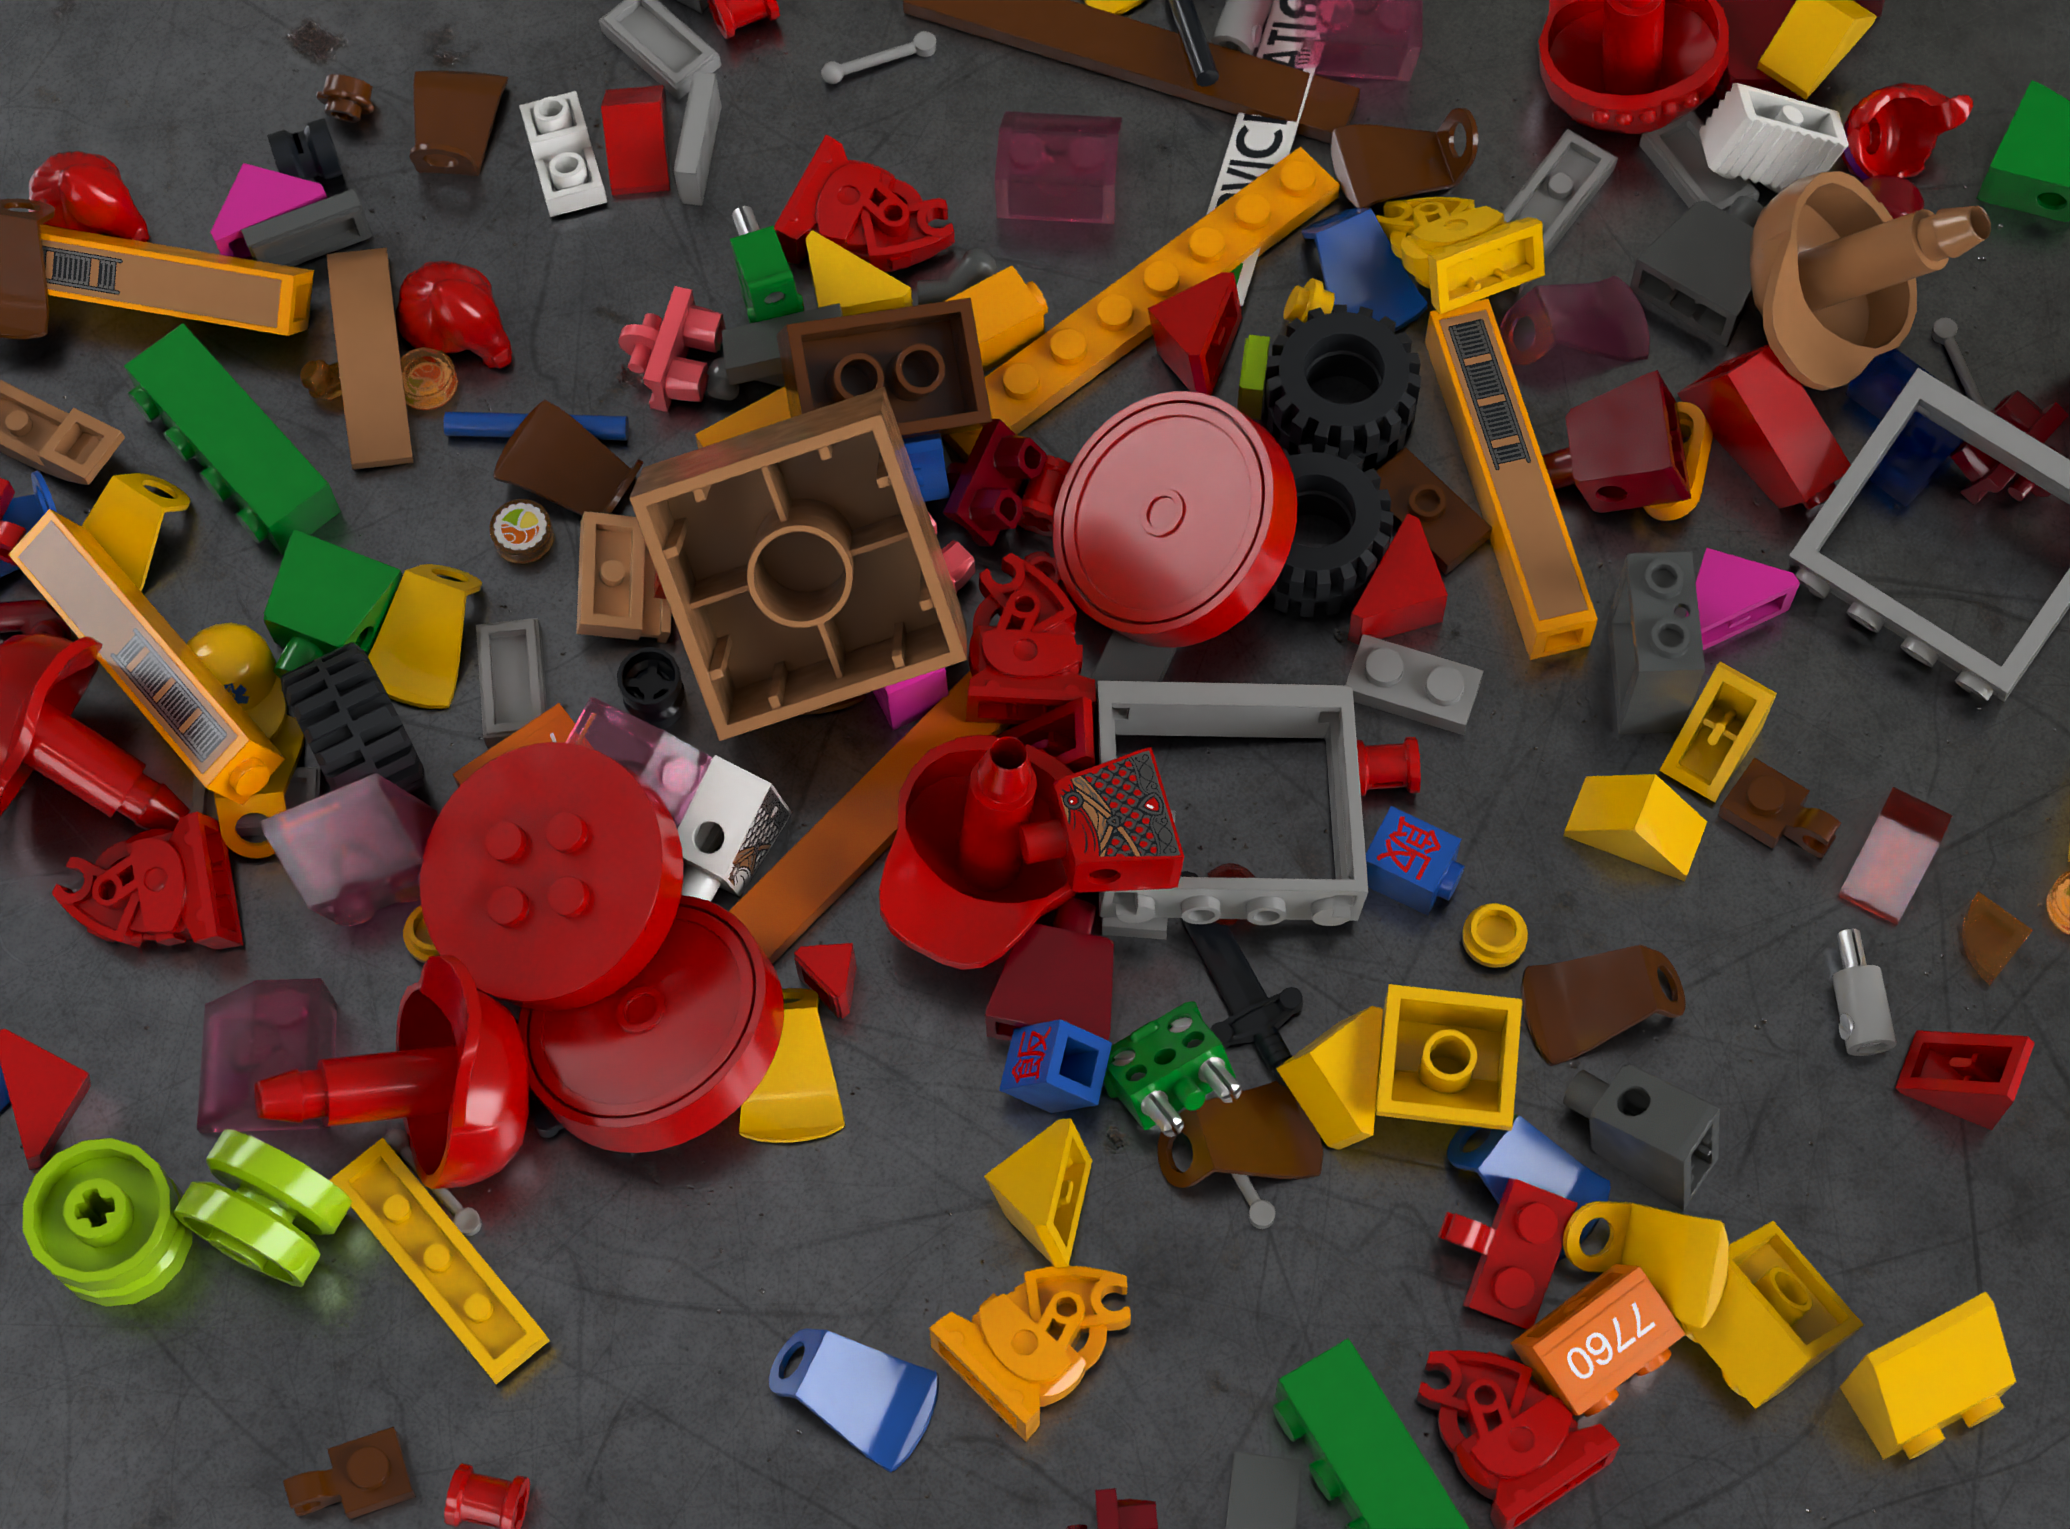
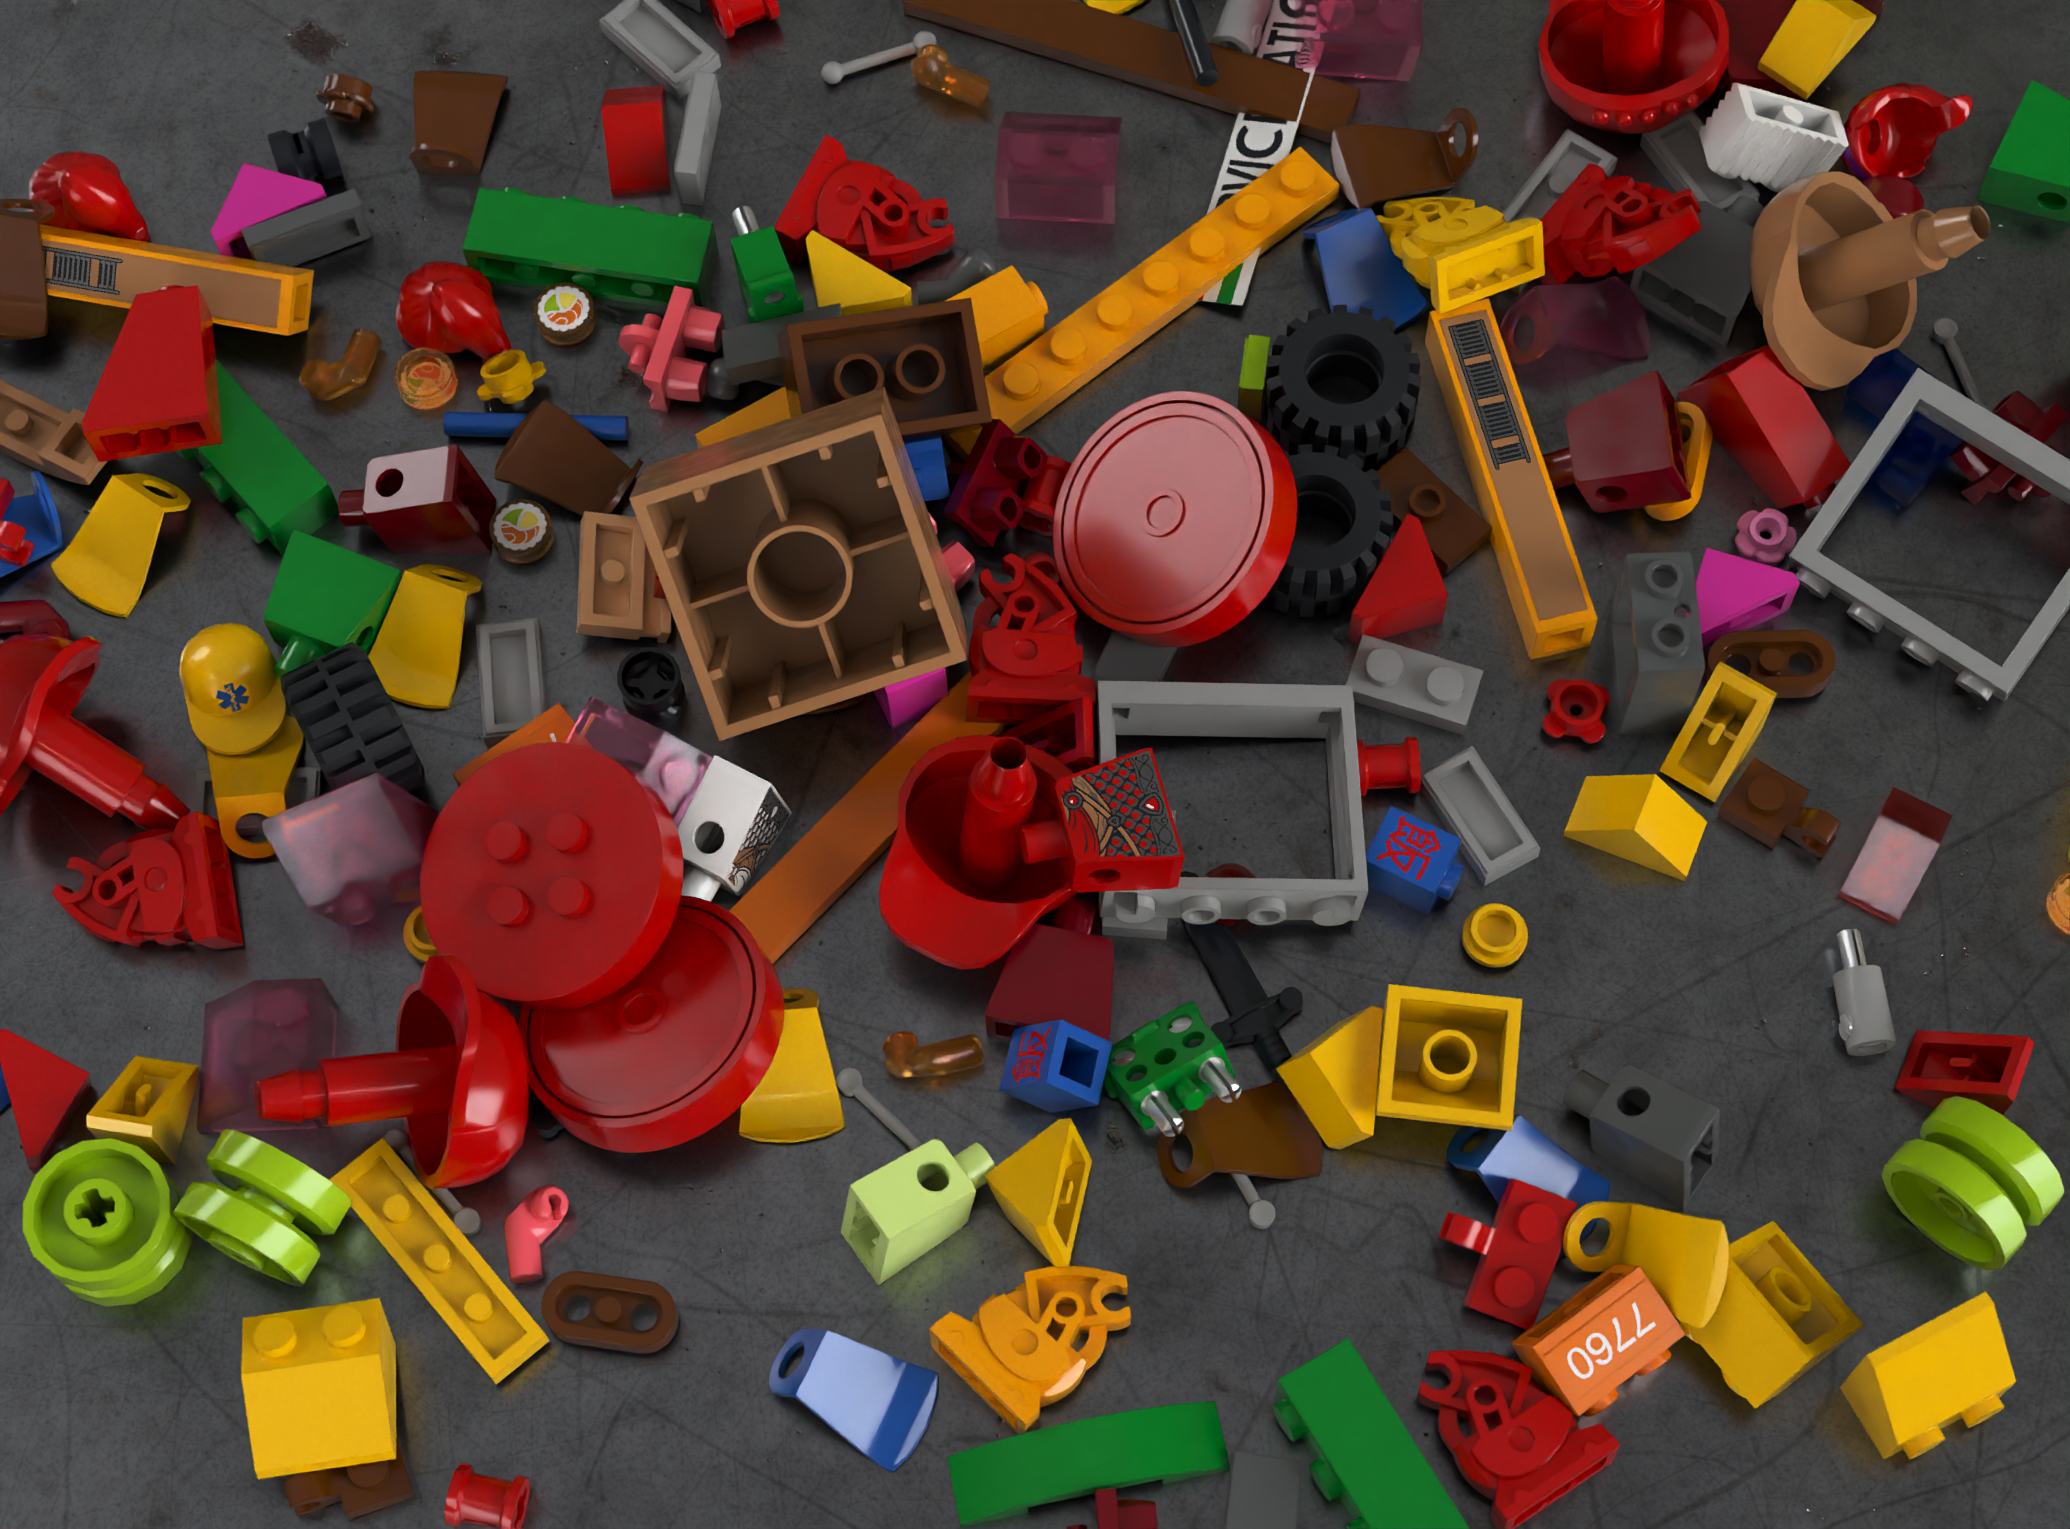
(147, 658): brick -> none
(147, 1106): none -> yellow slope
(158, 380): none -> red slope
(319, 1388): none -> yellow slope
(369, 358): medium nougat slope -> none
(423, 503): none -> dark red torso
(509, 377): none -> yellow plate
(529, 1227): none -> coral arm
(563, 153): white slope -> none
(564, 313): none -> tile
(604, 249): none -> green brick
(613, 1307): none -> reddish brown plate
(830, 973): red slope -> none
(851, 1084): none -> light grey hinge
(912, 1205): none -> yellowish green torso
(934, 72): none -> clear orange arm
(934, 1059): none -> clear orange arm
(1087, 1456): none -> green slope
(1197, 330): red slope -> none
(1307, 299): yellow plate -> none
(1479, 814): none -> light grey tile
(1576, 693): none -> red plate
(1594, 998): reddish brown piece -> none
(1612, 225): none -> red piece
(1761, 550): none -> bright pink plate
(1767, 657): none -> reddish brown plate
(1973, 1182): none -> lime wheel
(1991, 936): clear orange tile -> none

